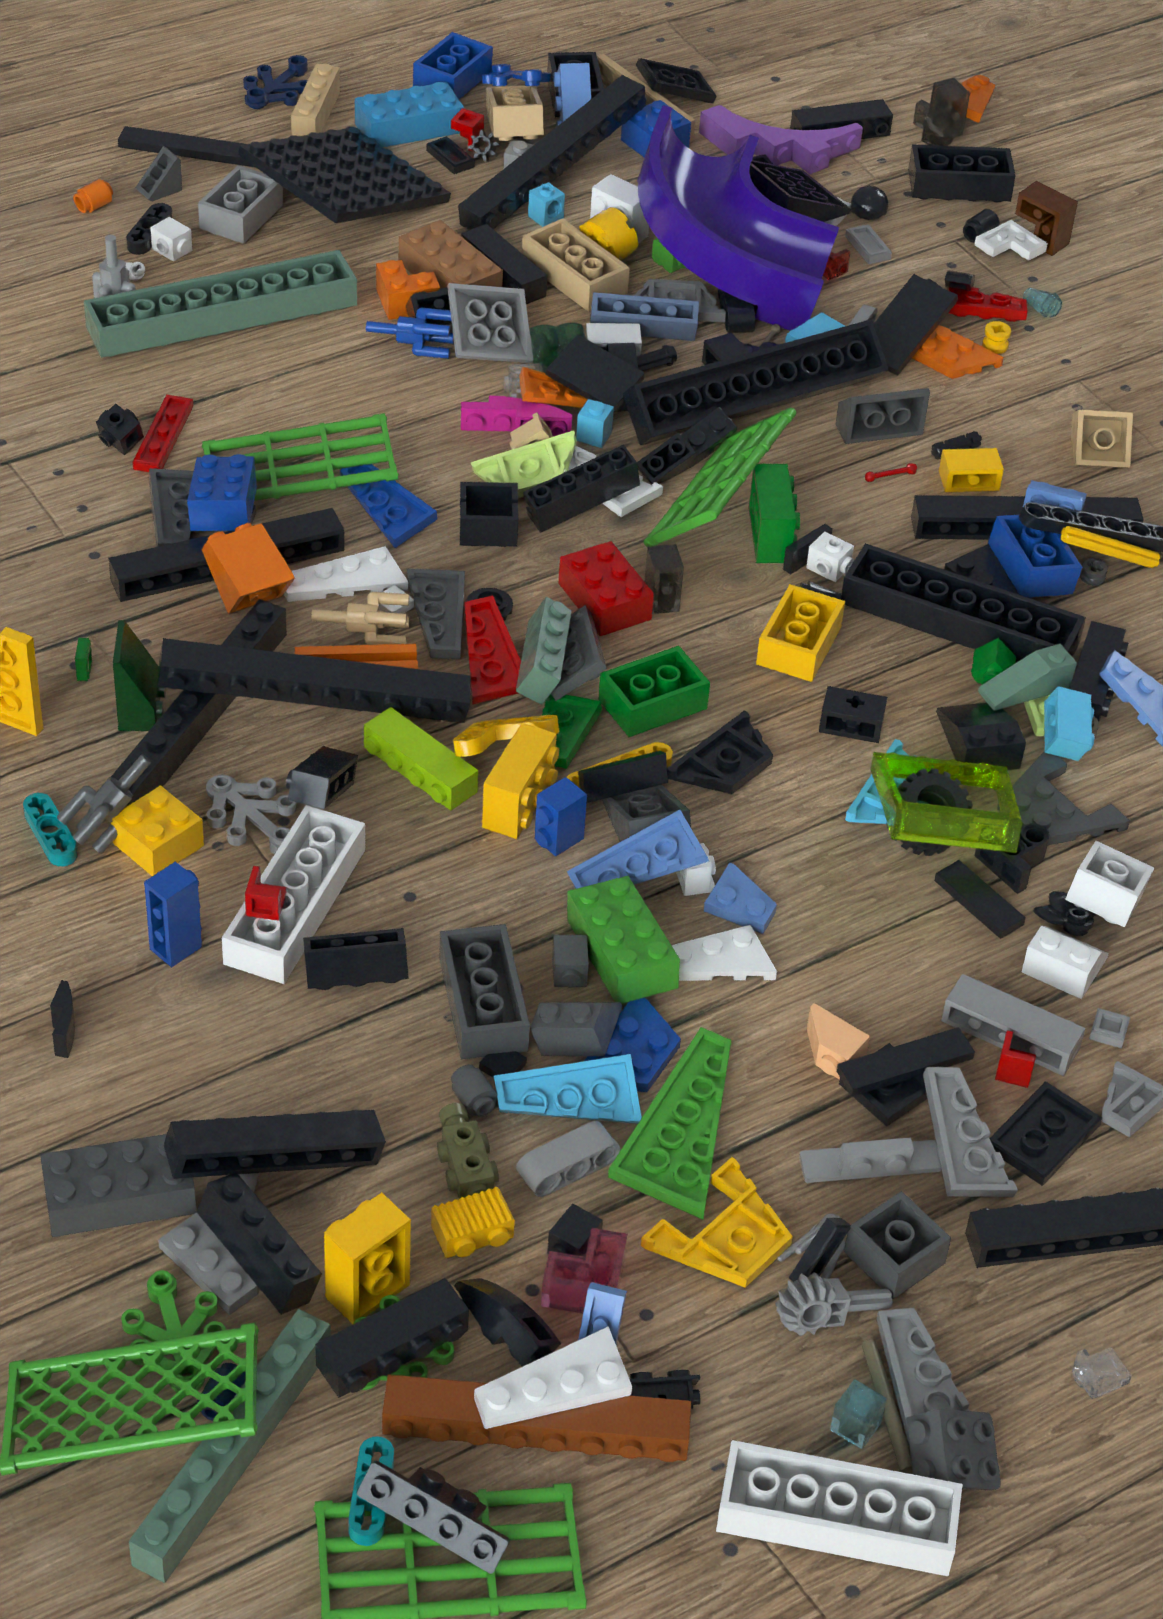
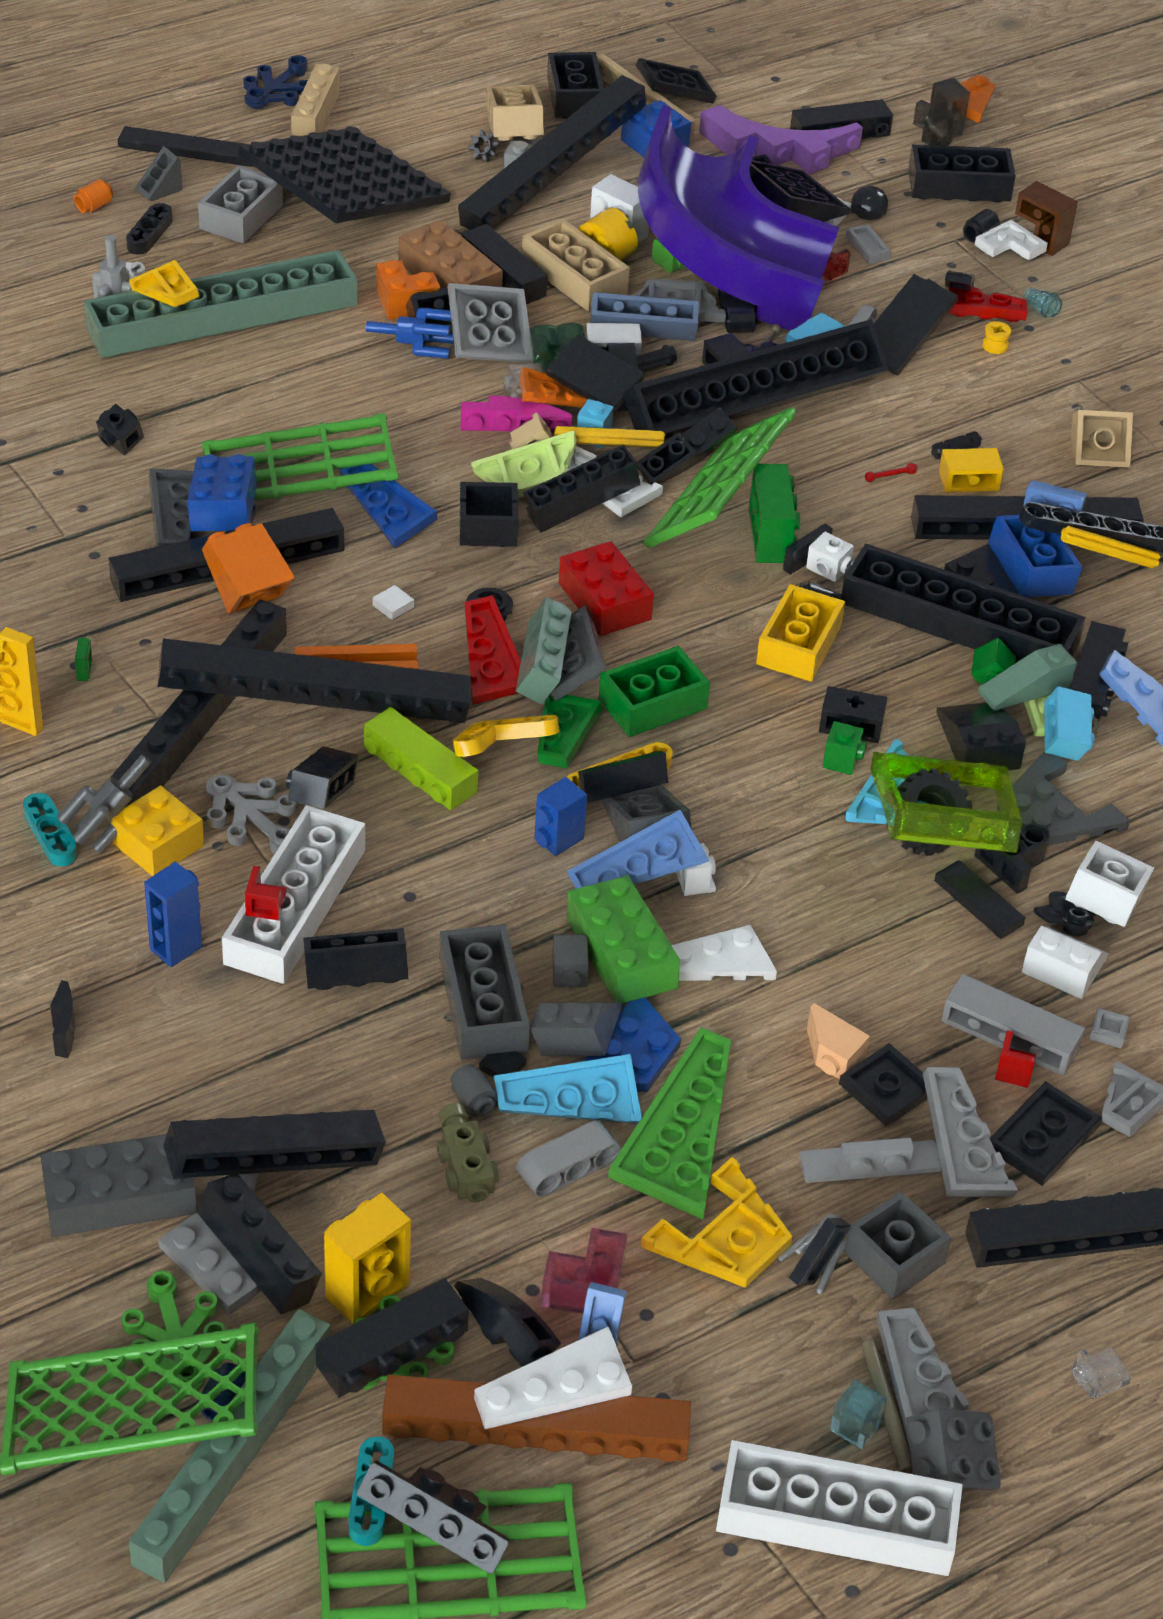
(135, 682): dark green slope -> none
(163, 433): red tile -> none
(166, 284): none -> yellow wing
(171, 239): white brick -> none
(343, 576): white wing -> none
(369, 618): tan plant -> none
(407, 114): dark azure brick -> none
(439, 607): dark grey wing -> none
(450, 155): black tile -> none
(454, 61): blue brick -> none
(468, 123): red panel -> none
(472, 1223): yellow brick -> none
(502, 72): blue plant -> none
(517, 778): yellow brick -> none
(546, 204): medium azure brick -> none
(573, 88): medium blue brick -> none
(573, 1231): black brick -> none
(614, 437): none -> yellow axle
(664, 577): clear smoke brick -> none
(674, 1386): black hinge -> none
(725, 758): black wing -> none
(740, 901): medium blue wing -> none
(824, 1303): light grey gear -> none
(844, 748): none -> green brick
(882, 416): dark grey slope -> none
(904, 1061): black tile -> none
(955, 354): orange wing -> none
(1094, 571): dark grey bush -> none

